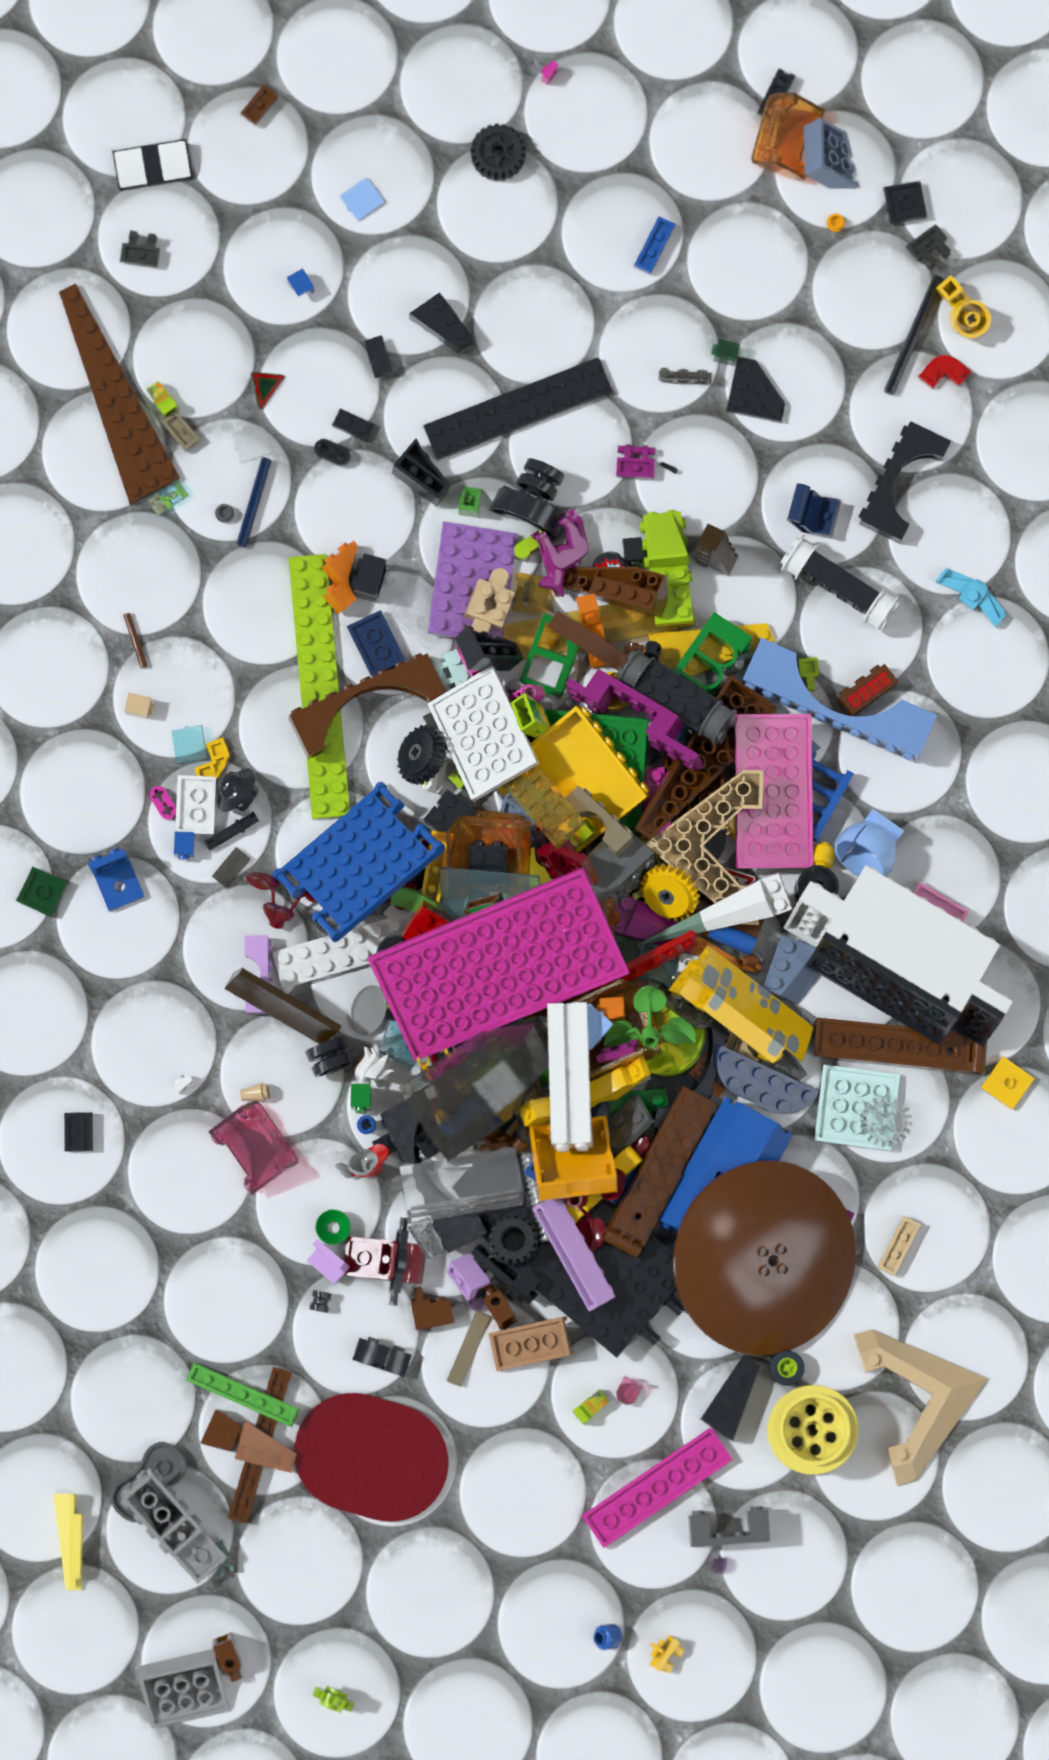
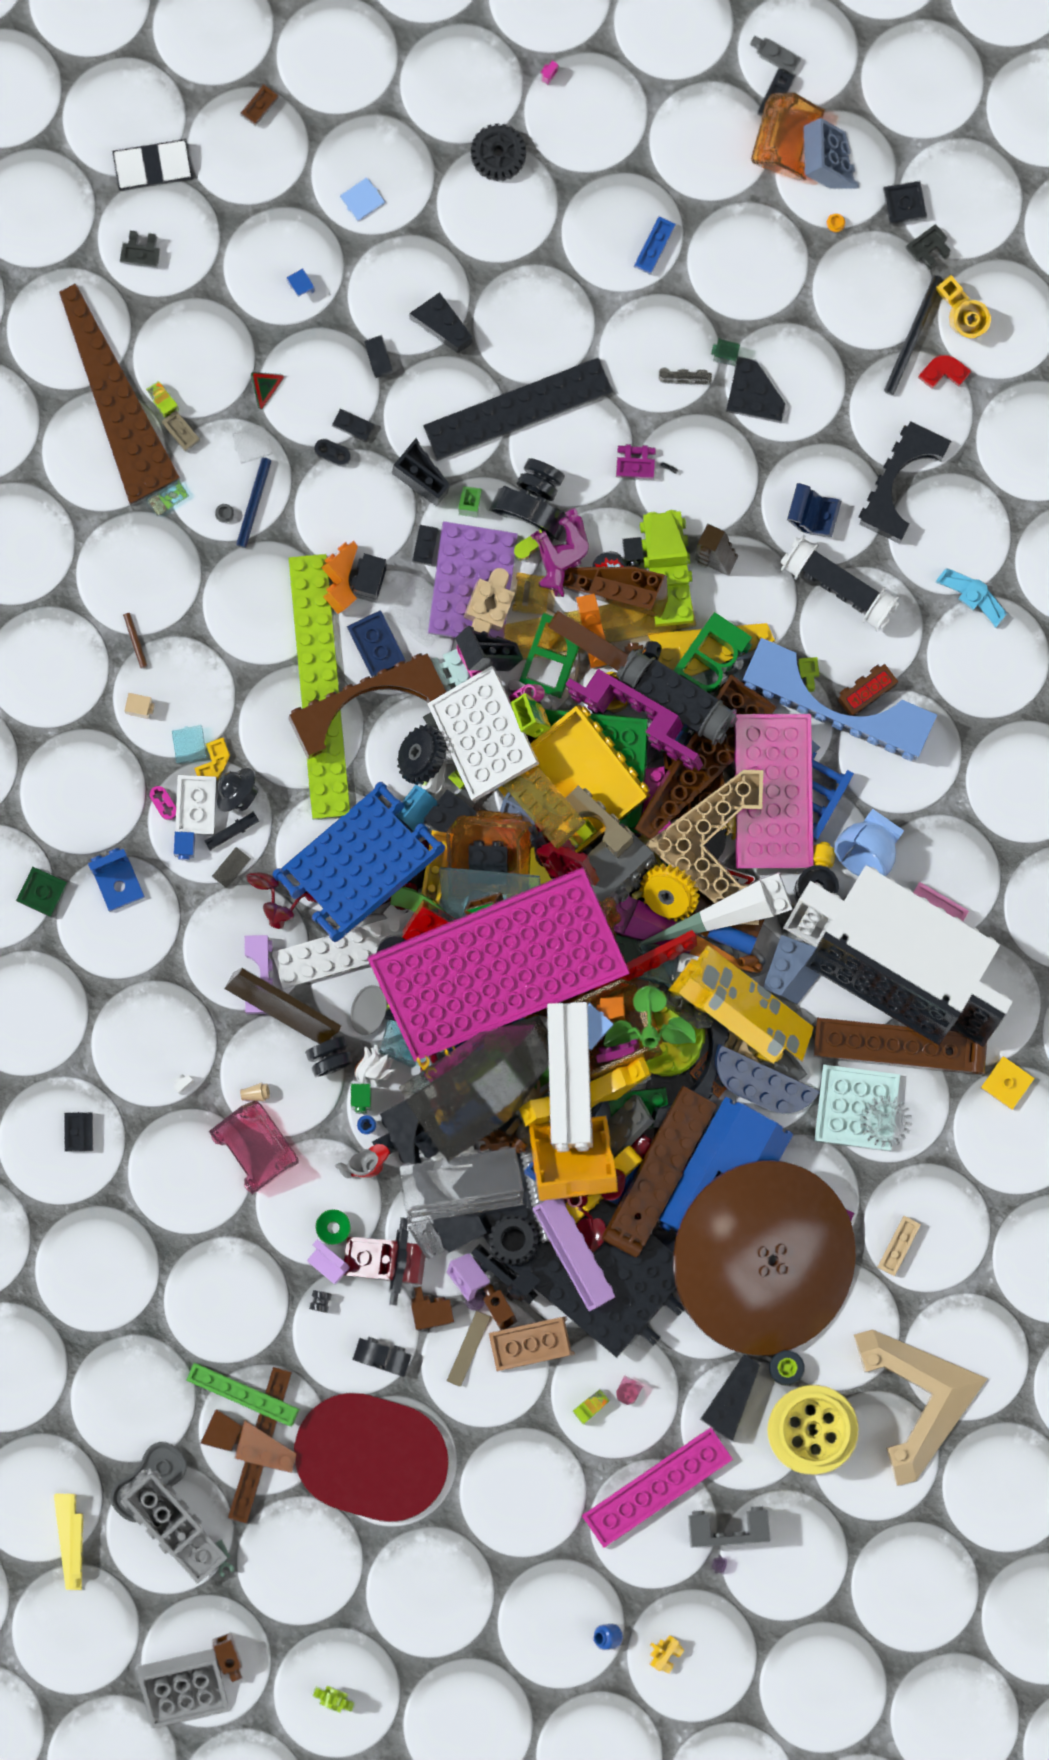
(416, 807): none -> dark azure panel
(425, 545): none -> black plate
(776, 54): none -> dark grey hinge

